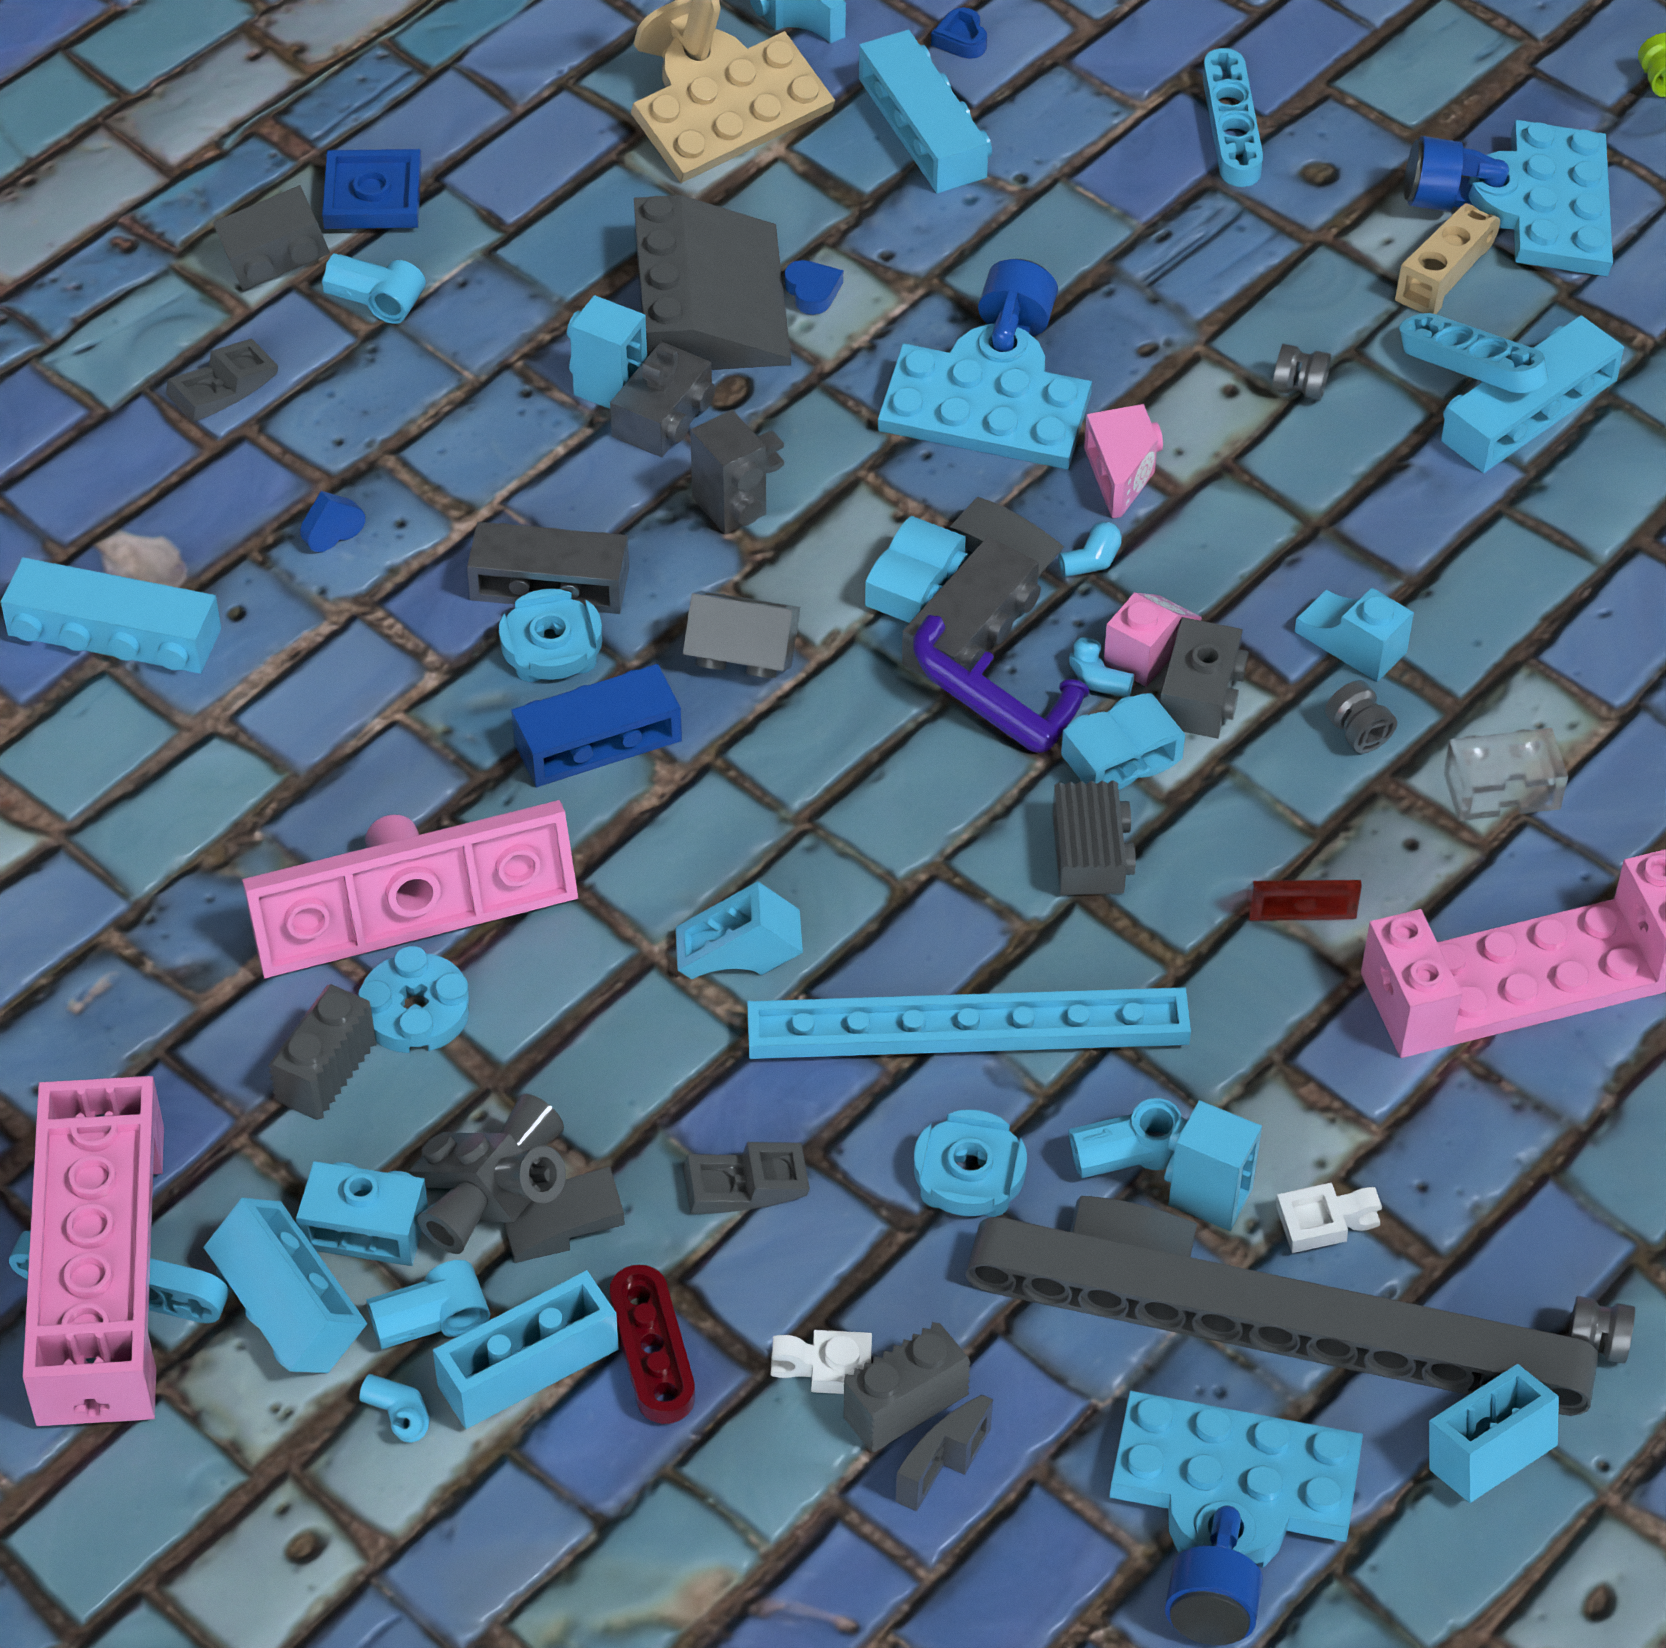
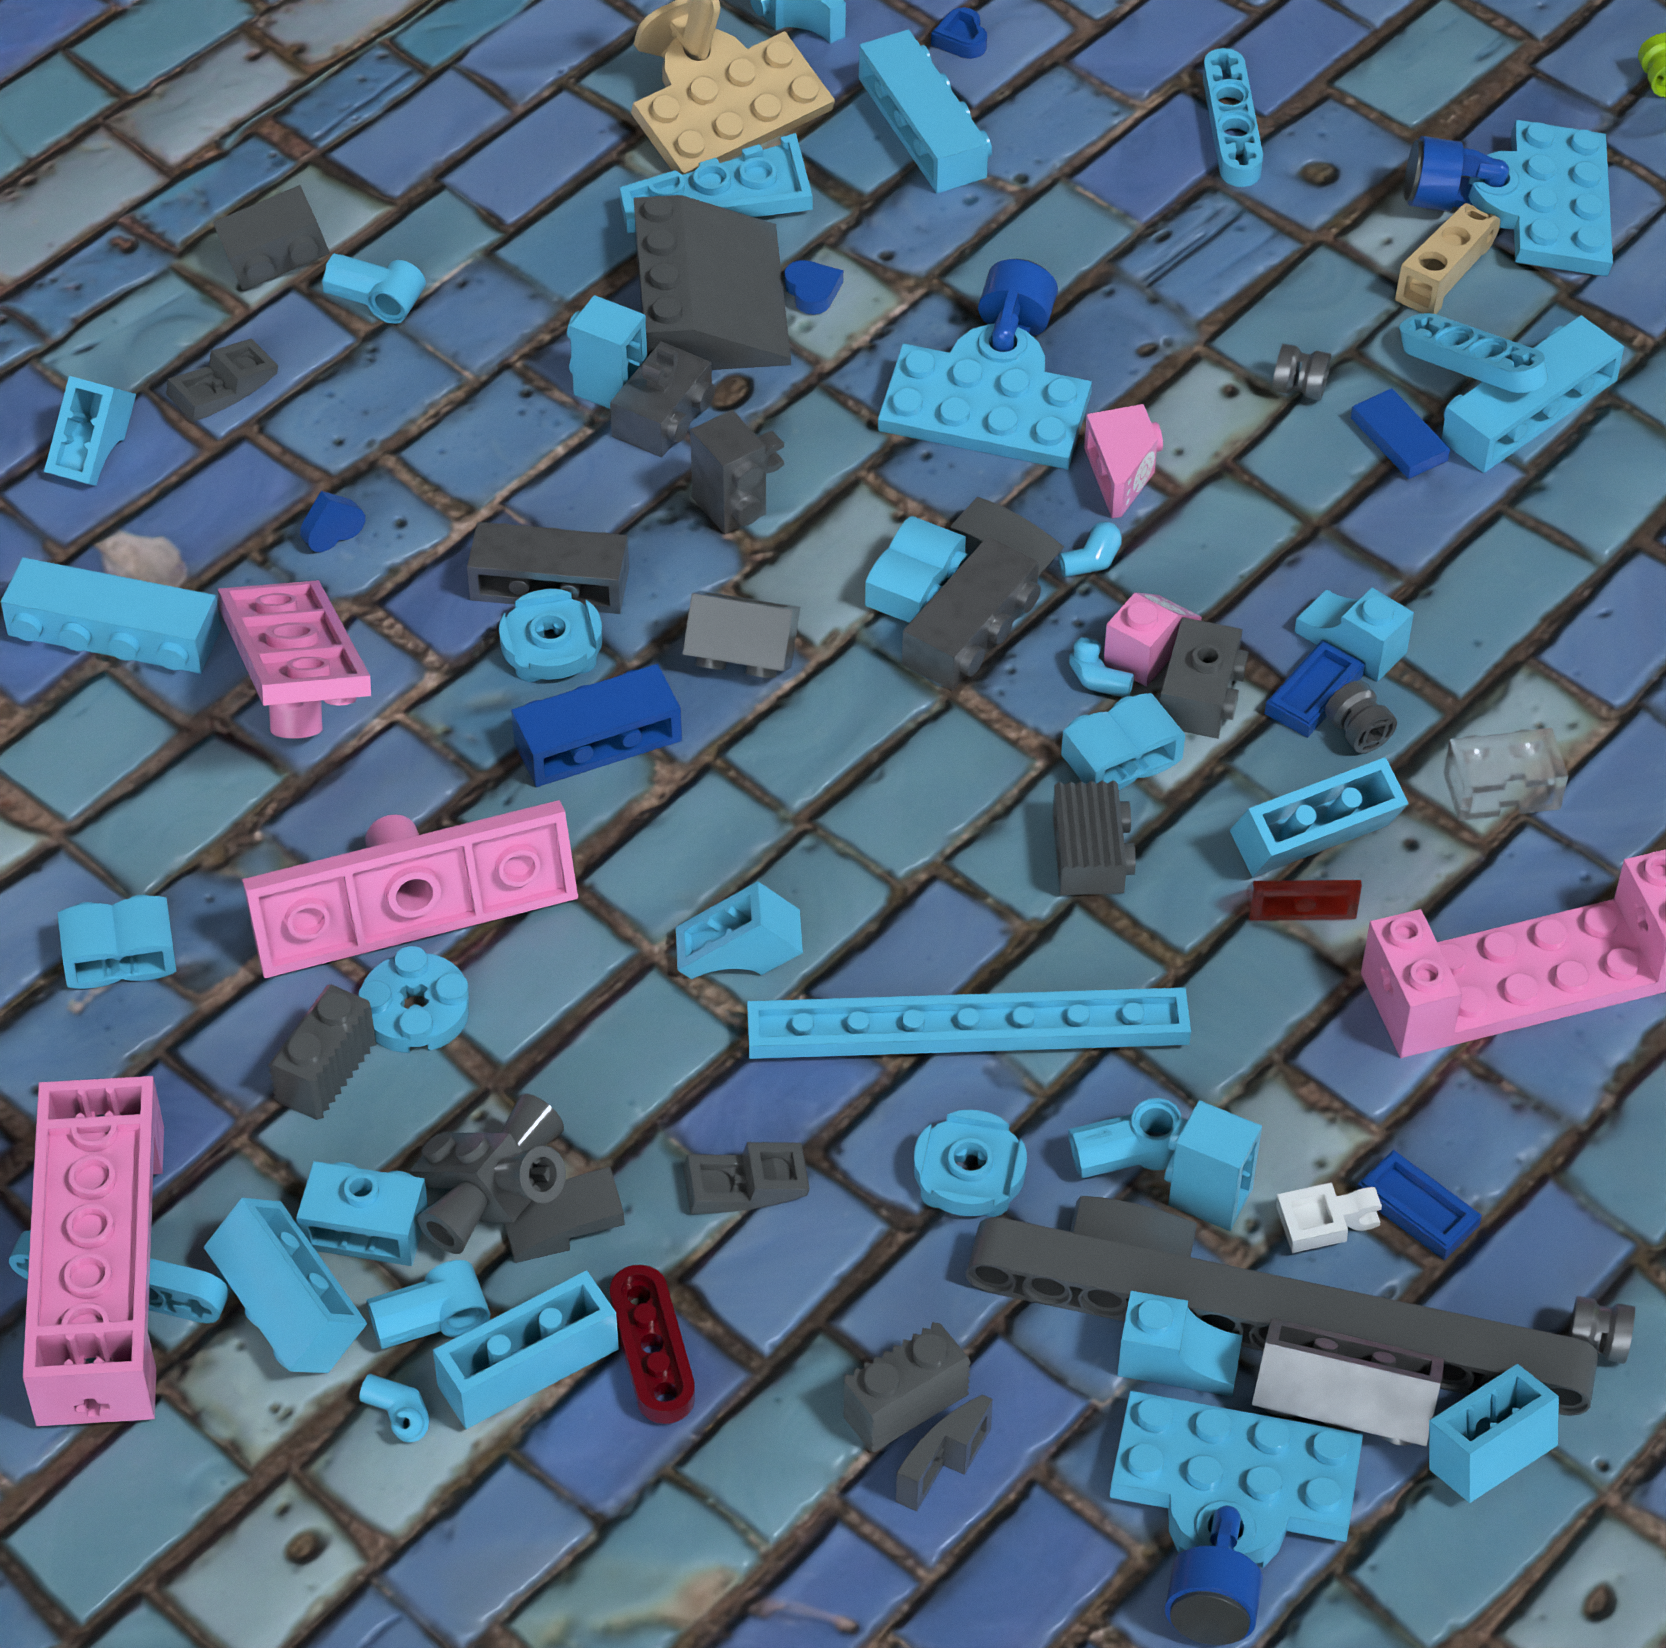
(87, 429): none -> medium azure arch
(116, 942): none -> medium azure brick
(294, 652): none -> bright pink plate
(372, 189): blue plate -> none
(753, 185): none -> medium azure wing
(825, 1361): white plate -> none
(989, 699): dark purple piece -> none
(1176, 1348): none -> medium azure arch
(1305, 693): none -> blue tile
(1318, 817): none -> medium azure brick
(1348, 1382): none -> brick
(1400, 433): none -> blue tile
(1421, 1205): none -> blue tile

